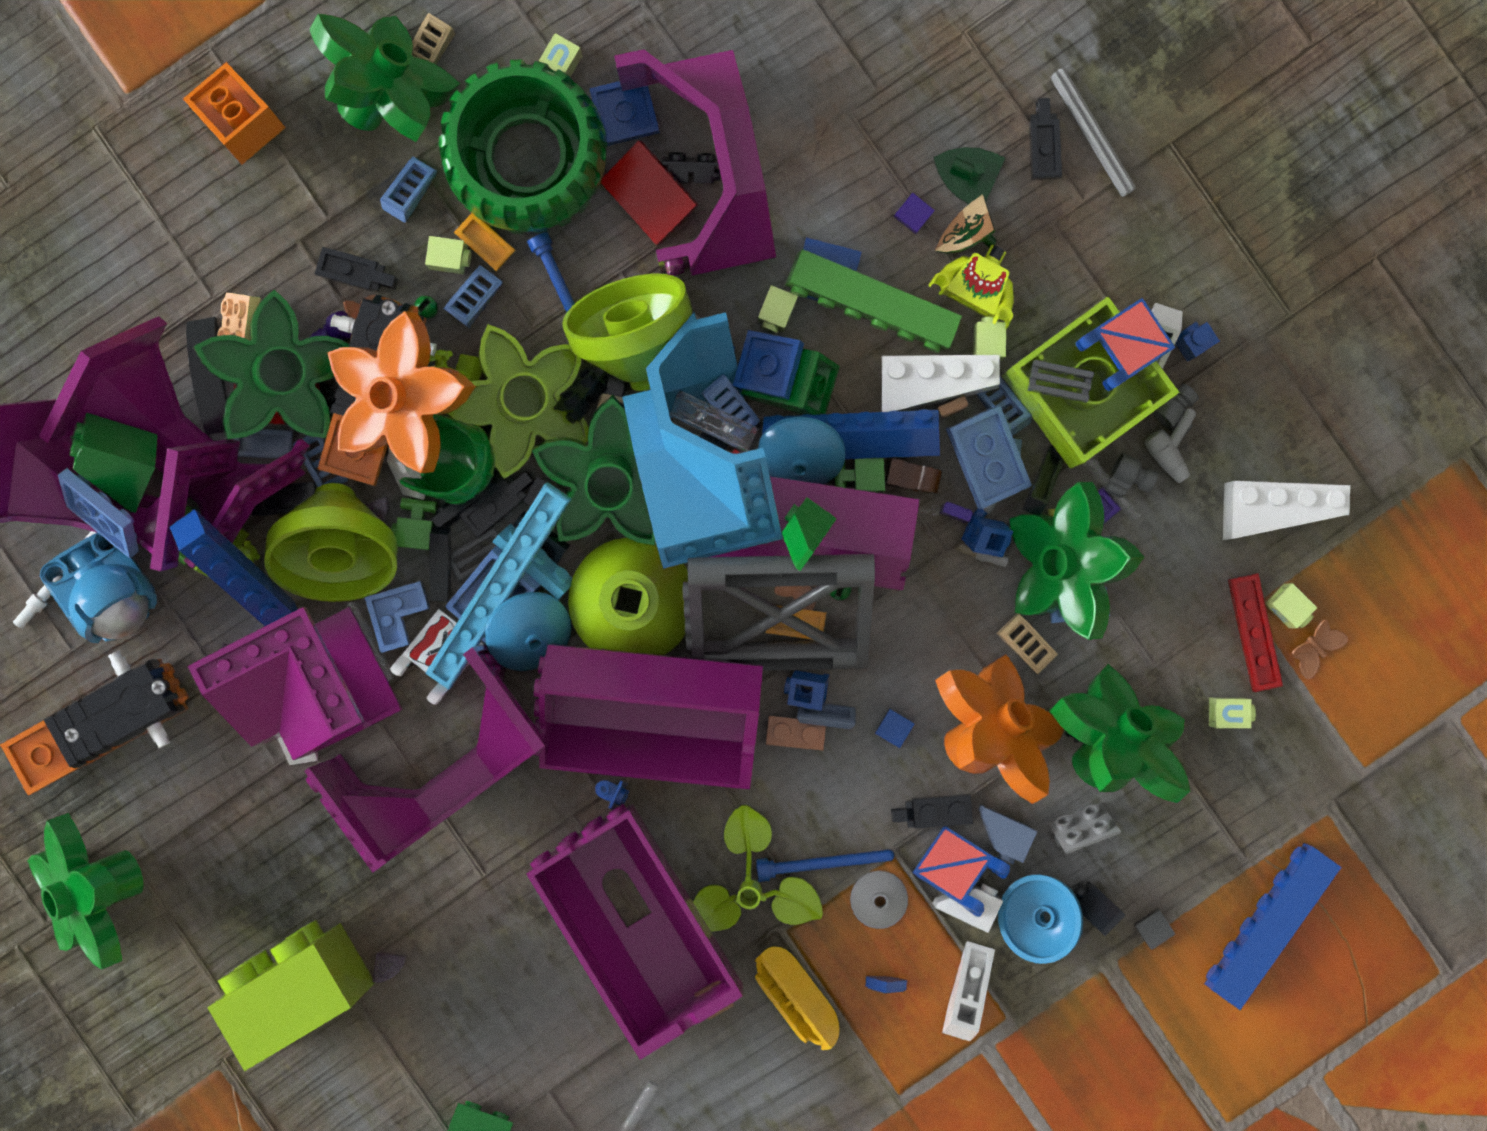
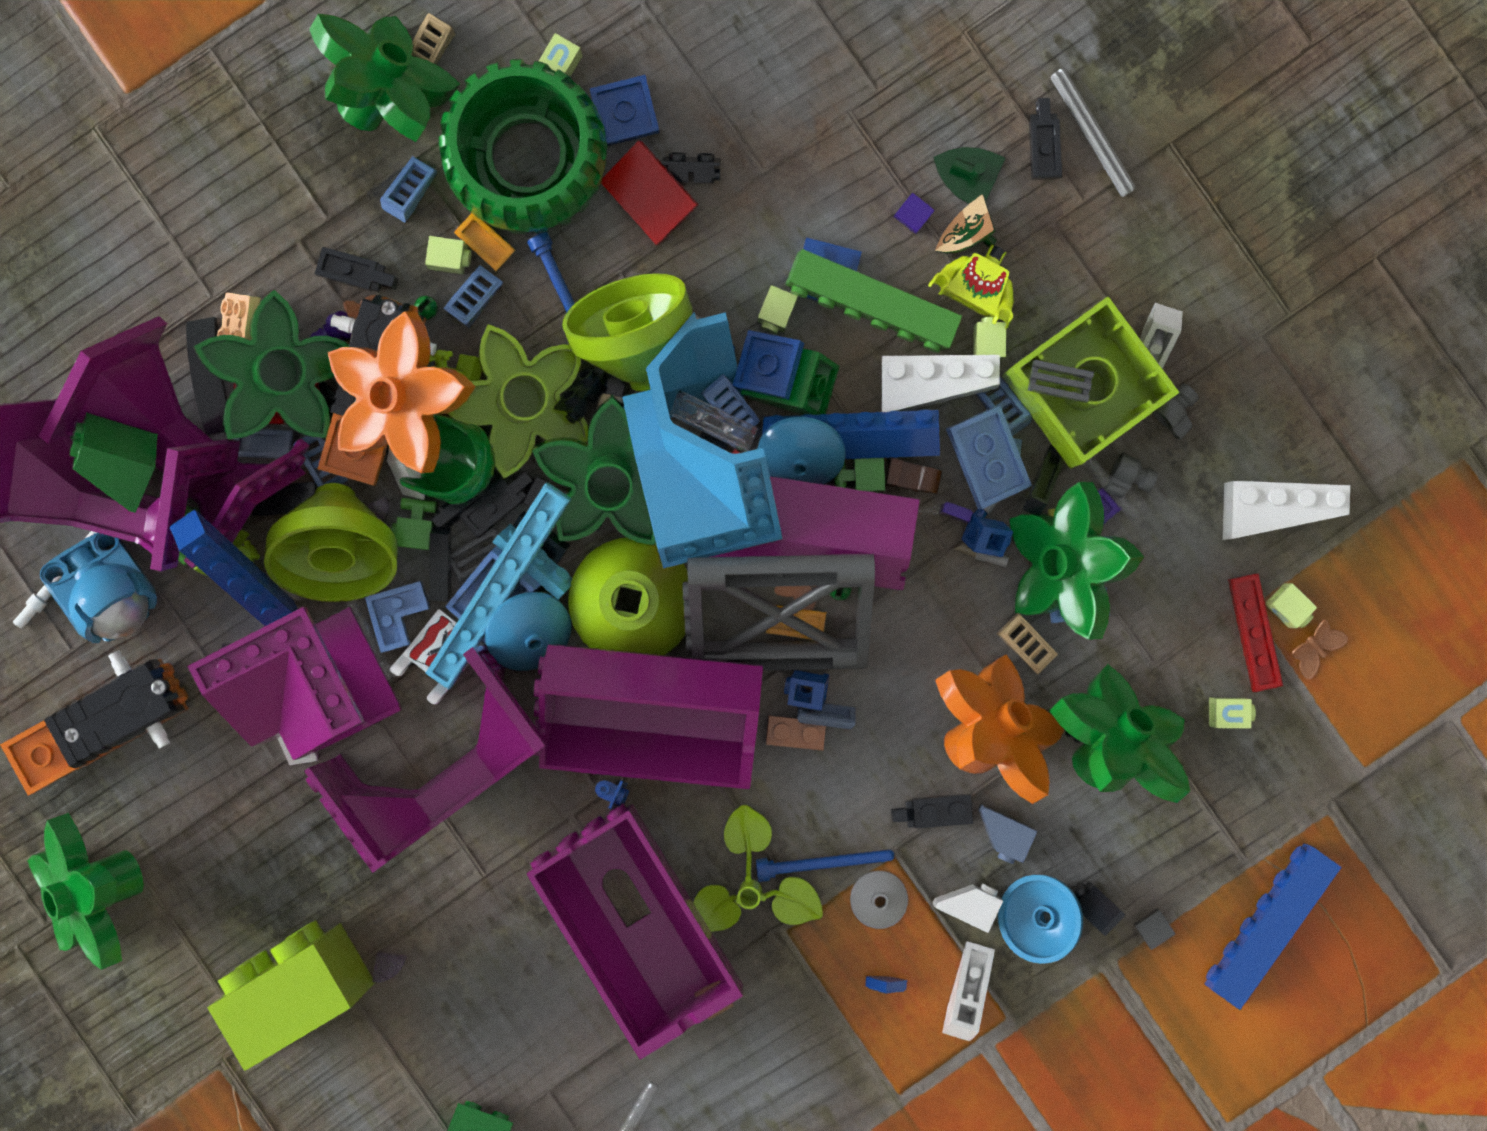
(99, 512): medium blue plate -> none
(234, 113): orange slope -> none
(740, 223): magenta panel -> none
(797, 997): yellow brick -> none
(805, 530): green slope -> none
(894, 728): blue tile -> none
(952, 407): medium nougat tile -> none
(956, 866): flag -> none
(1083, 828): light grey hinge -> none
(1131, 340): coral flag -> none
(1165, 450): light grey piece -> none
(1196, 340): blue brick -> none

